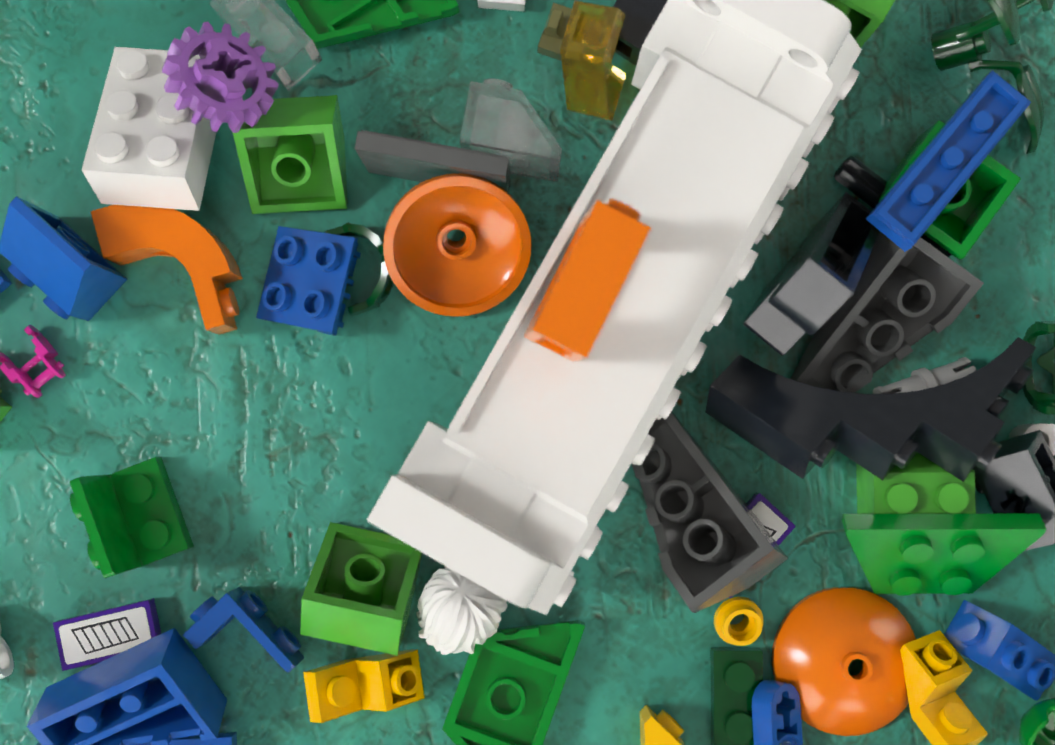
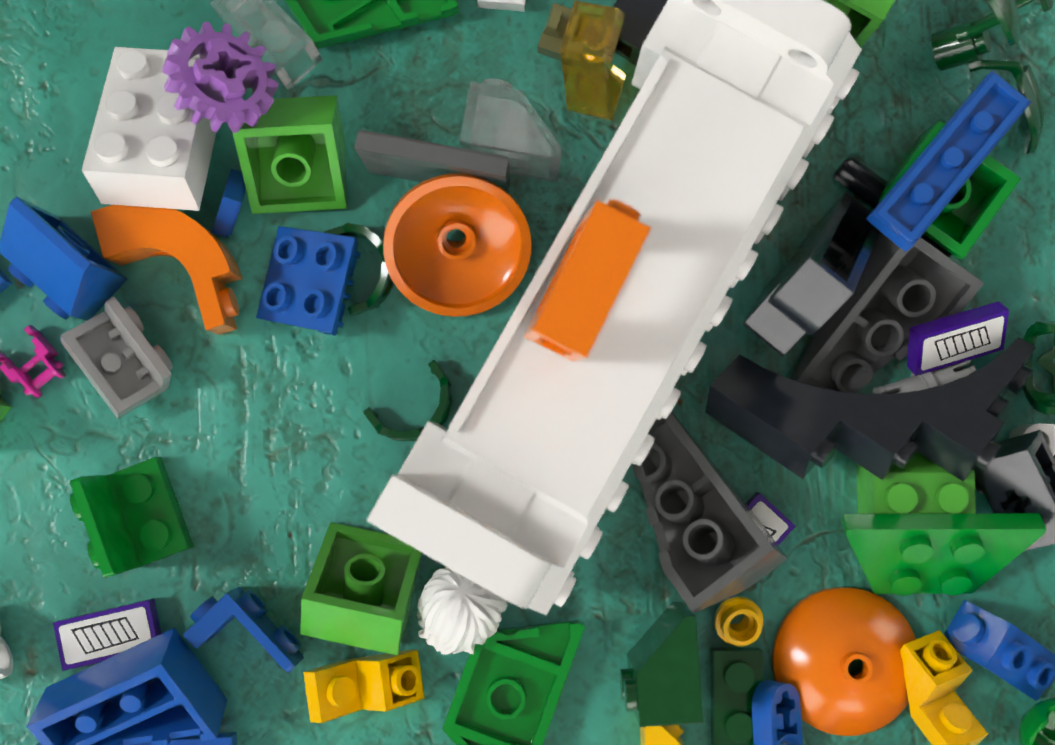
(119, 358): none -> light grey bracket
(230, 204): none -> blue tile
(440, 415): none -> dark green helmet
(664, 672): none -> dark green slope
(957, 338): none -> tile

